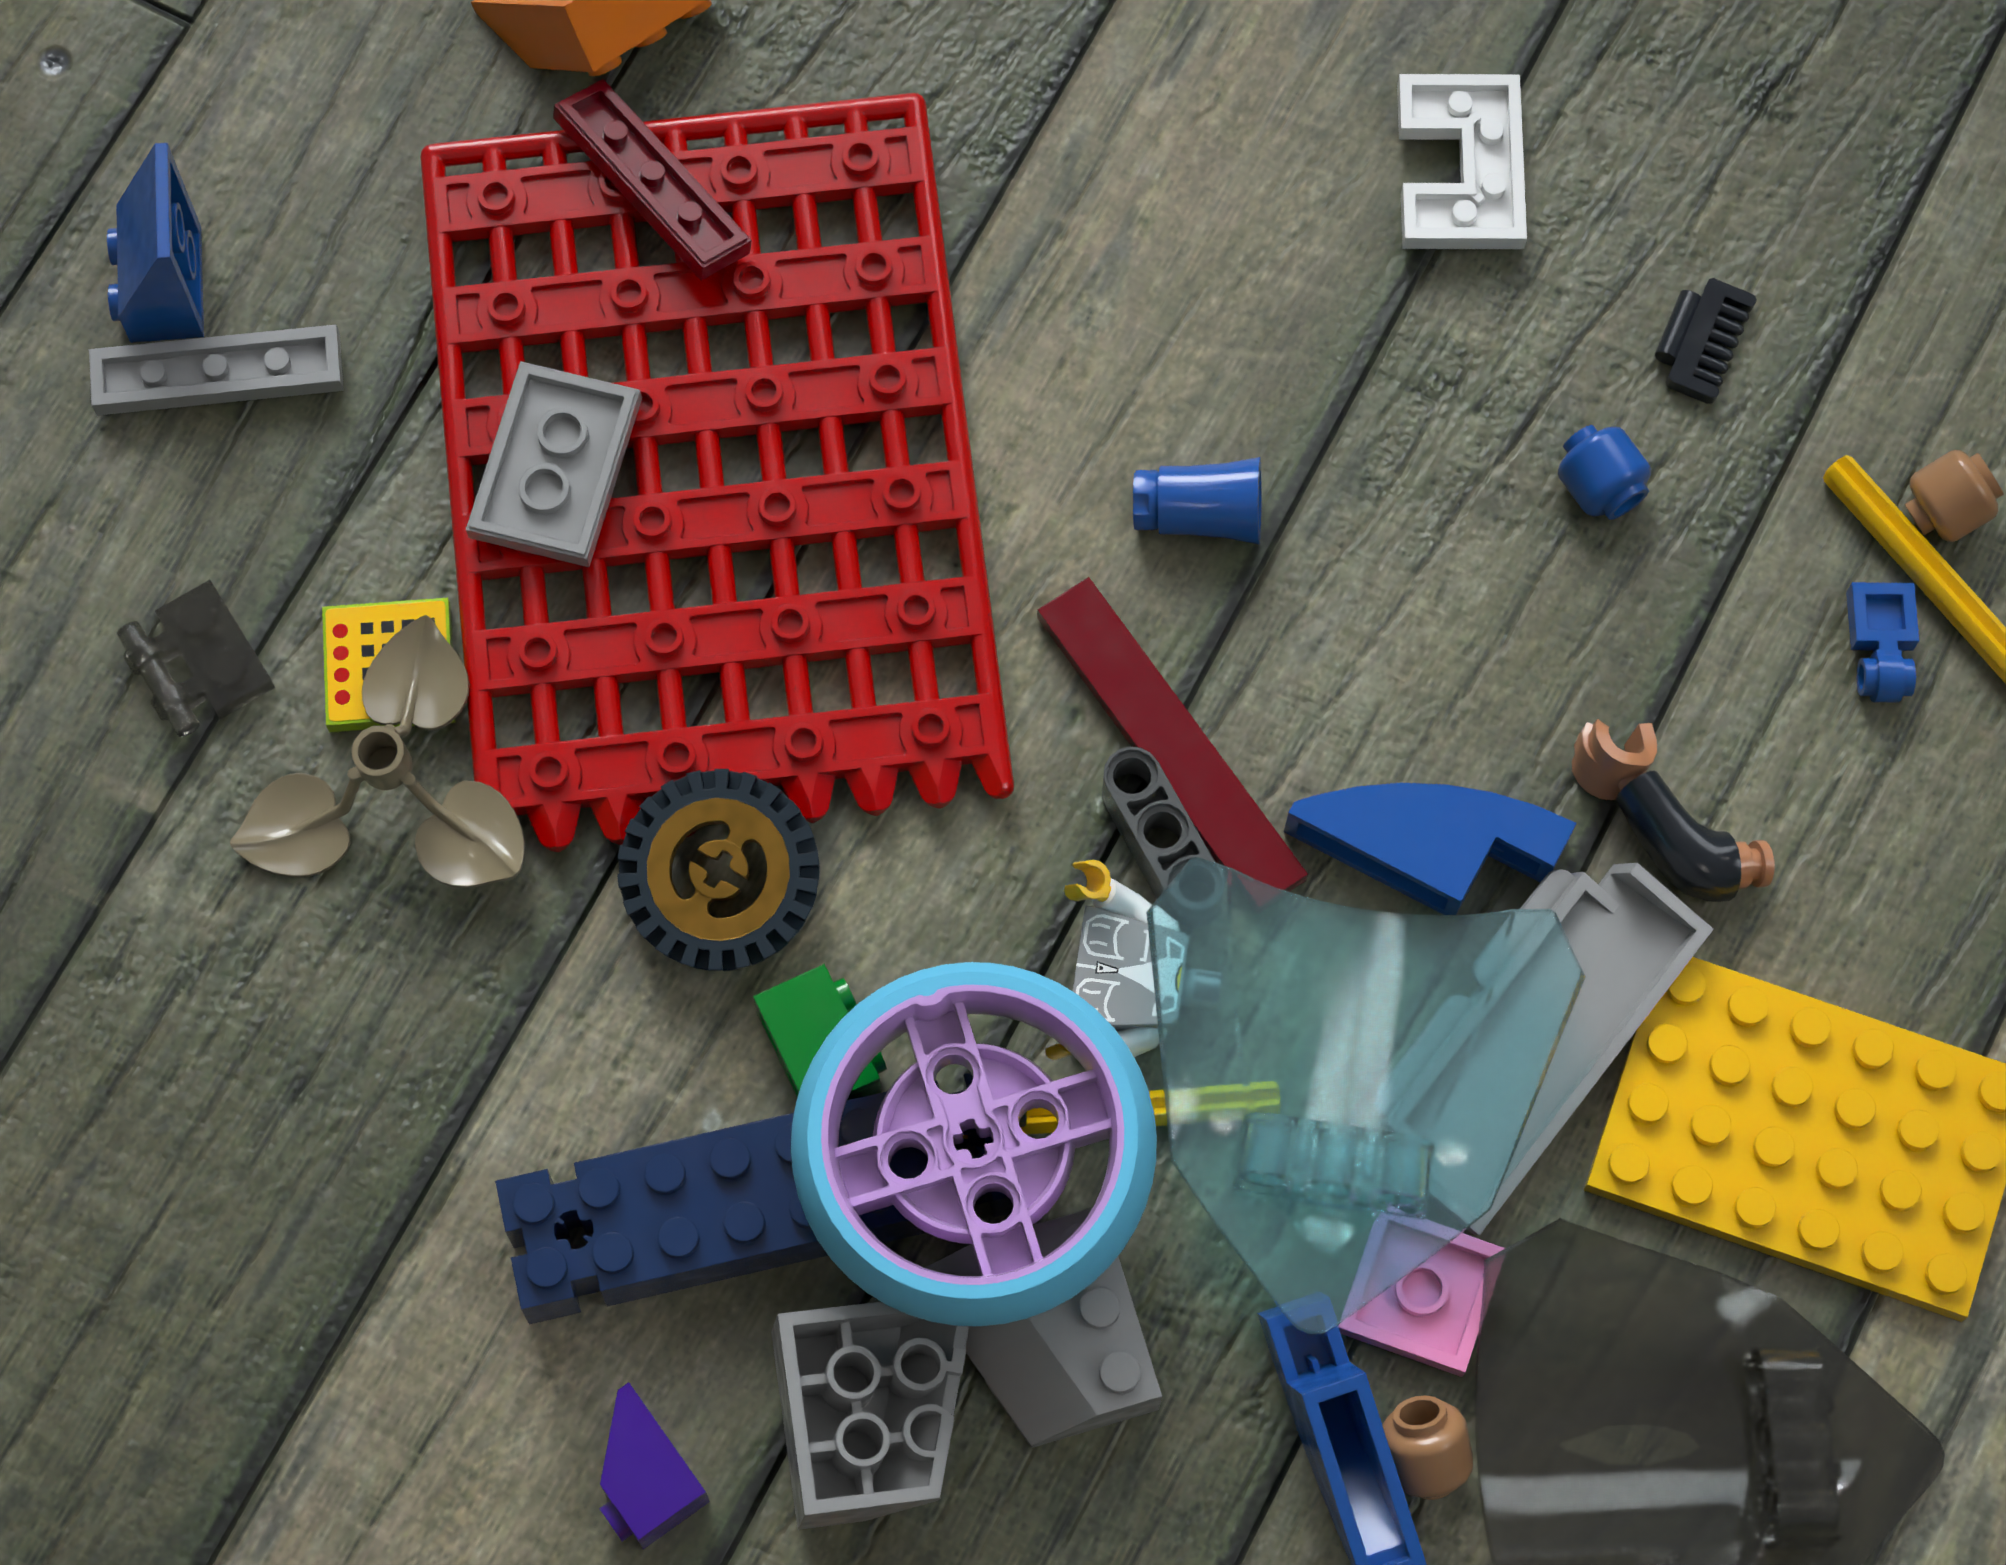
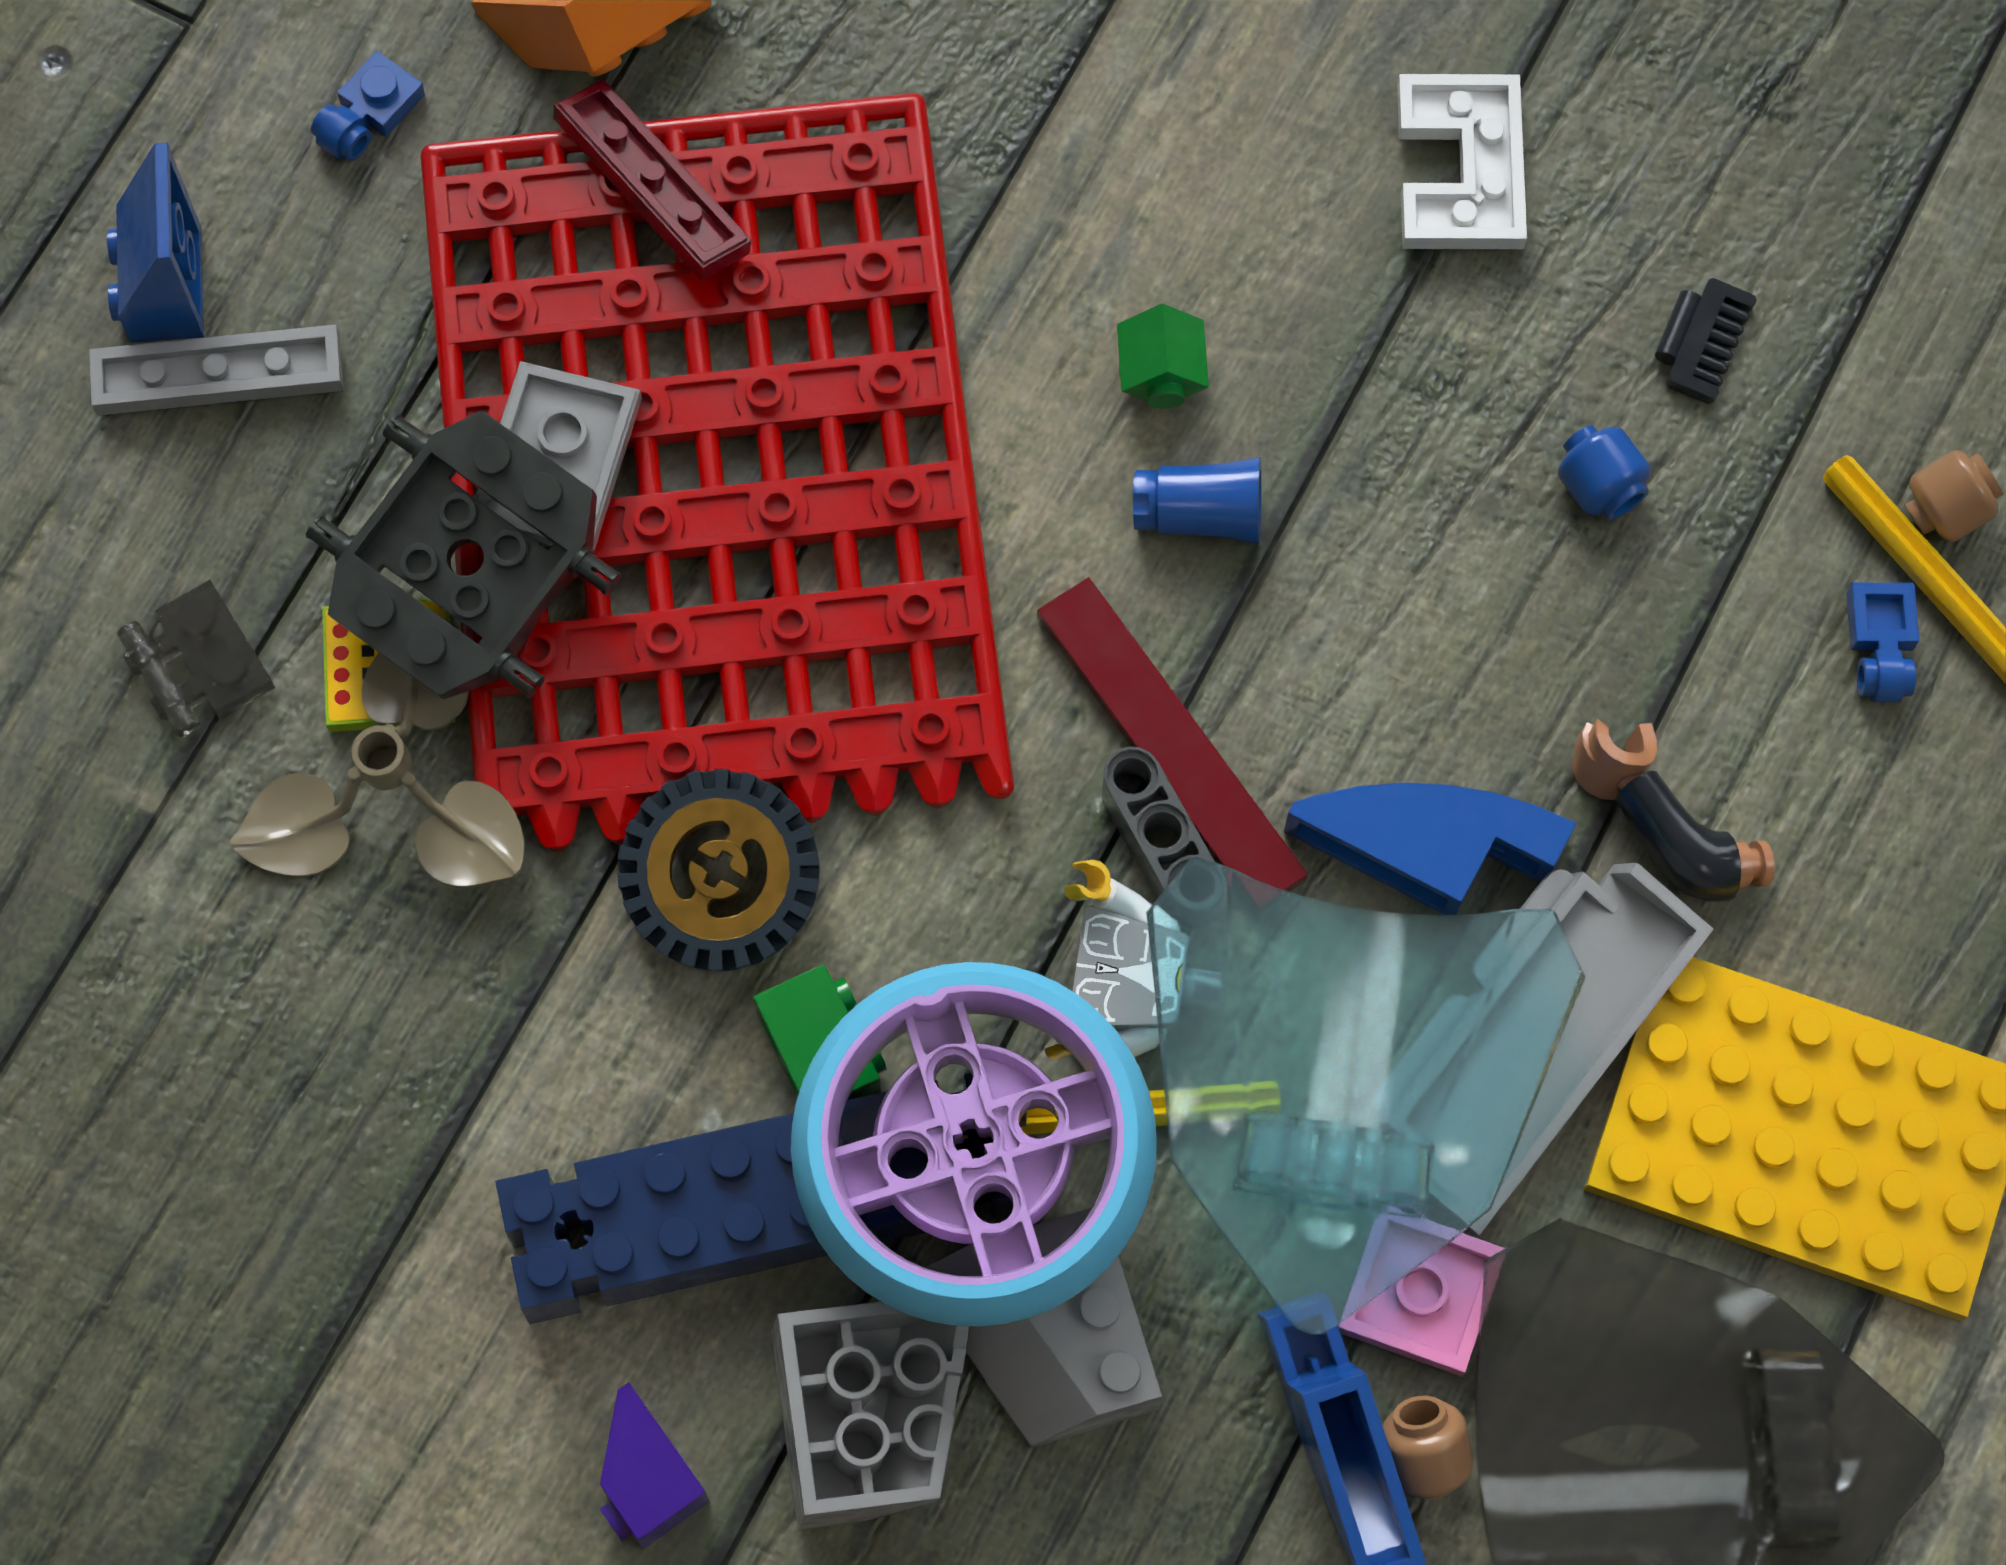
(375, 97): none -> blue plate
(432, 517): none -> pearl dark grey piece
(1162, 356): none -> green brick

